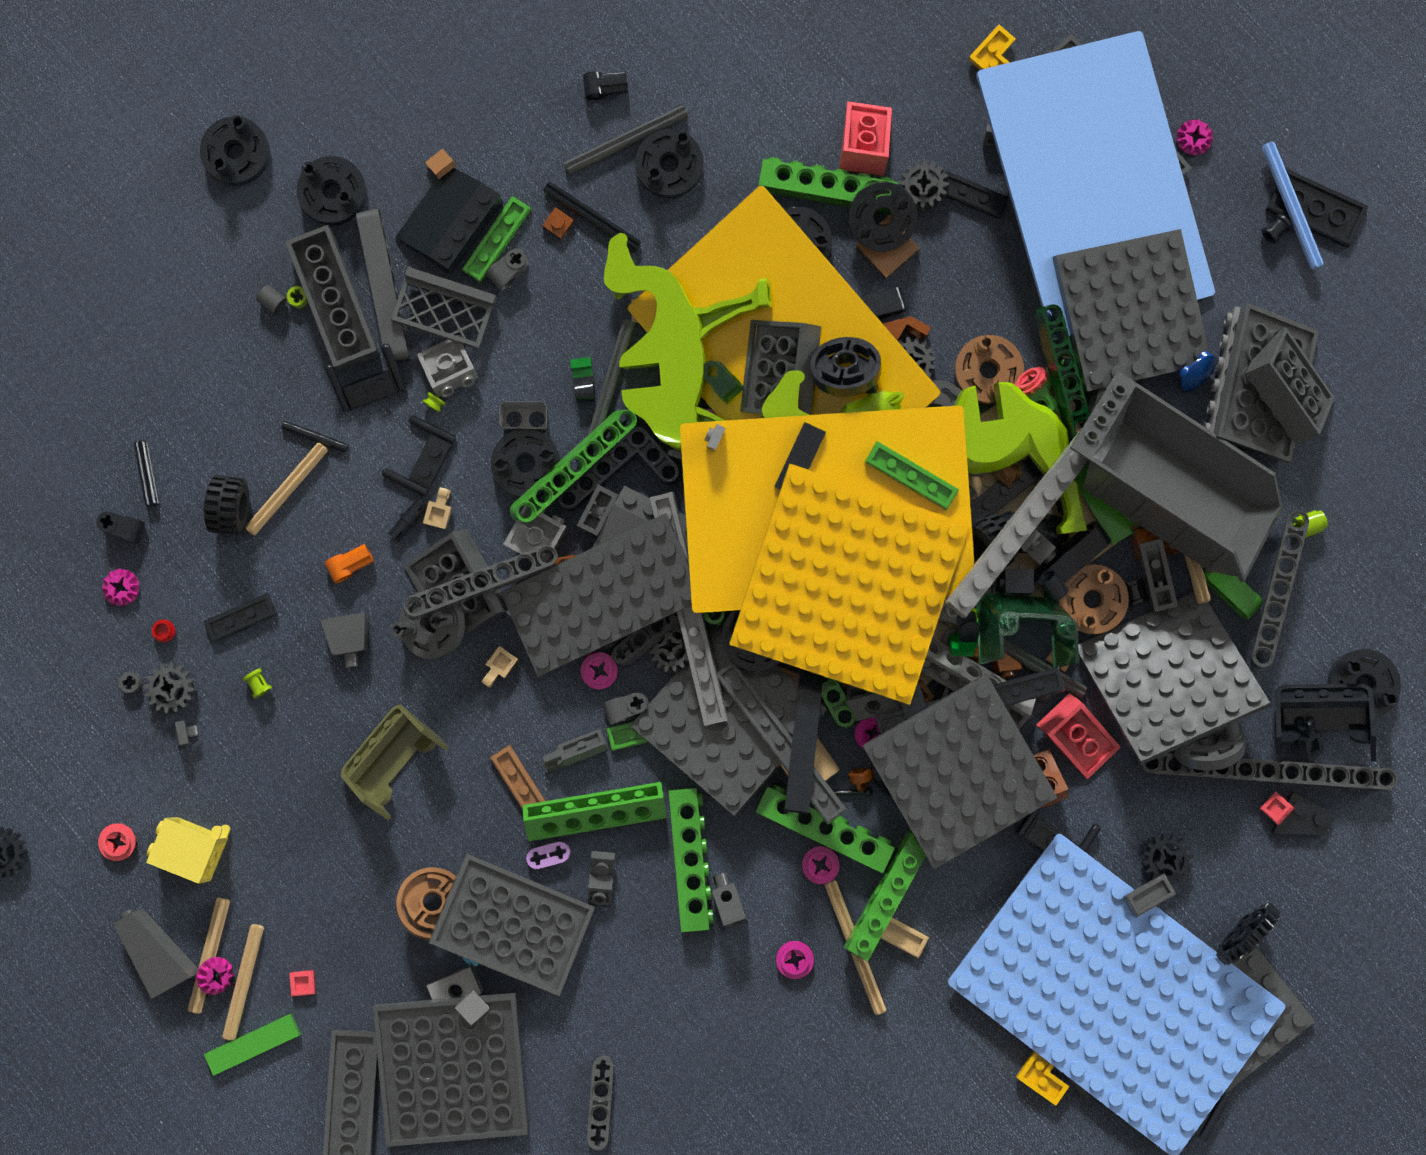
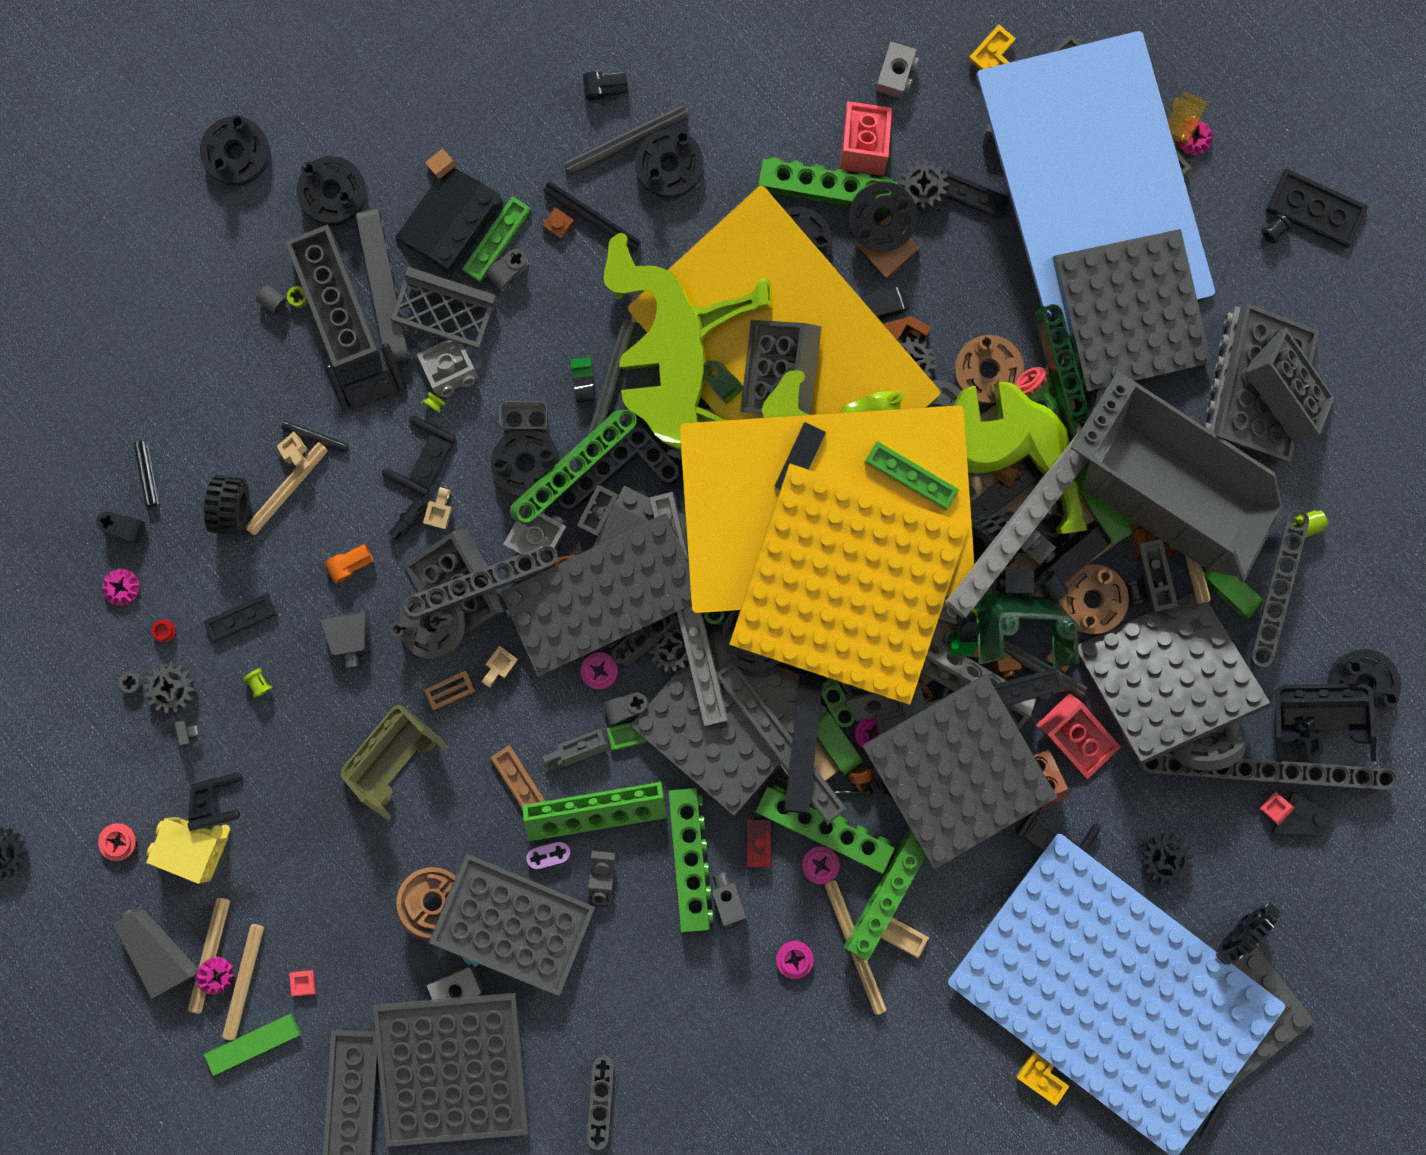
(203, 800): none -> black plate
(292, 451): none -> tan plate
(467, 682): none -> medium nougat tile
(472, 1007): light grey tile -> none
(714, 436): light grey plate -> none
(758, 843): none -> dark red plate
(837, 744): none -> bright green beam
(849, 380): black piece -> none
(900, 57): none -> light grey brick
(1149, 895): dark grey tile -> none
(1186, 116): none -> clear yellow bracket
(1198, 372): blue dish -> none
(1292, 205): light blue axle -> none

